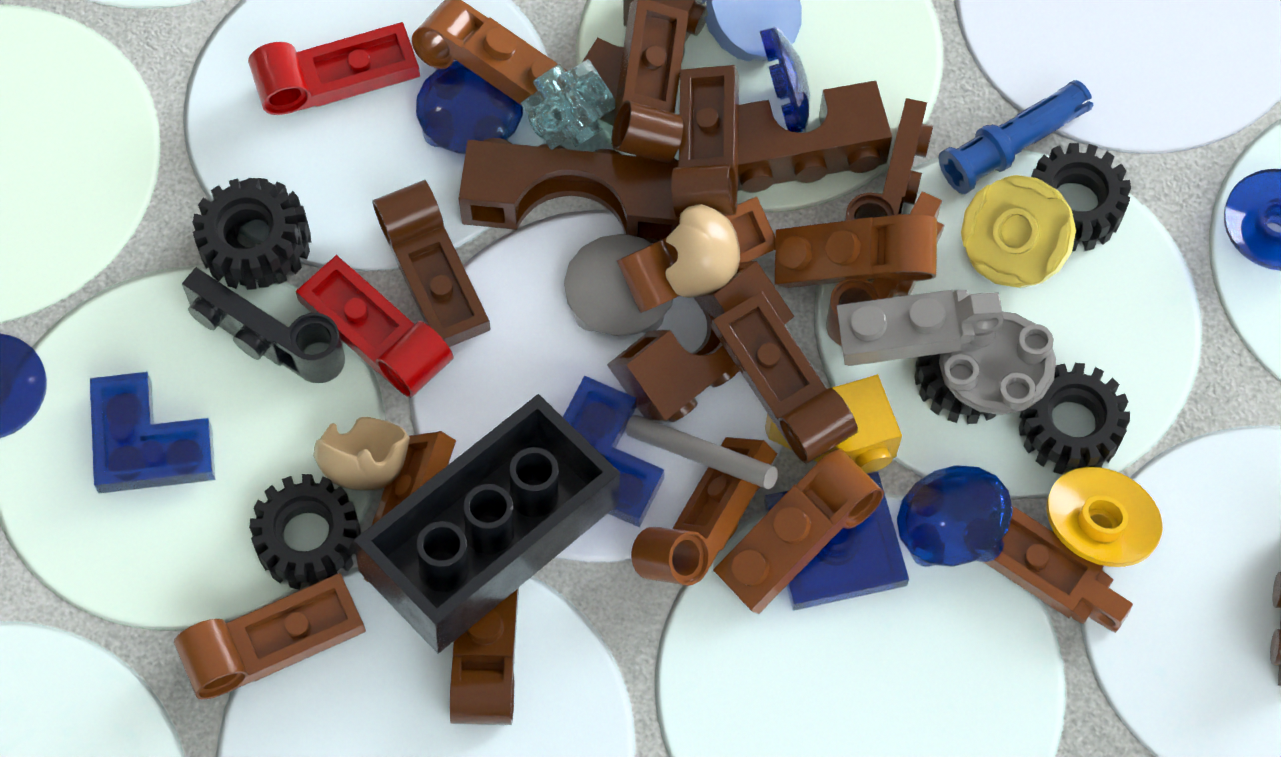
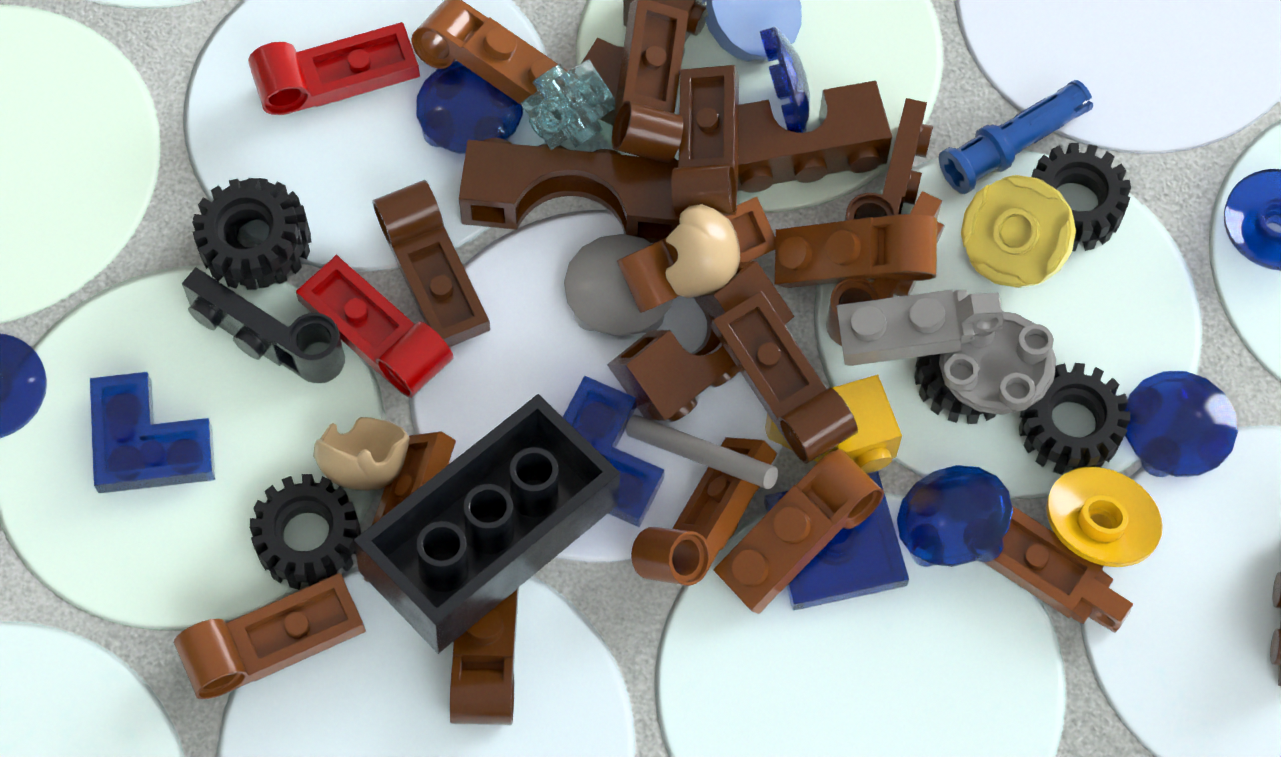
(1180, 424): none -> clear blue dish

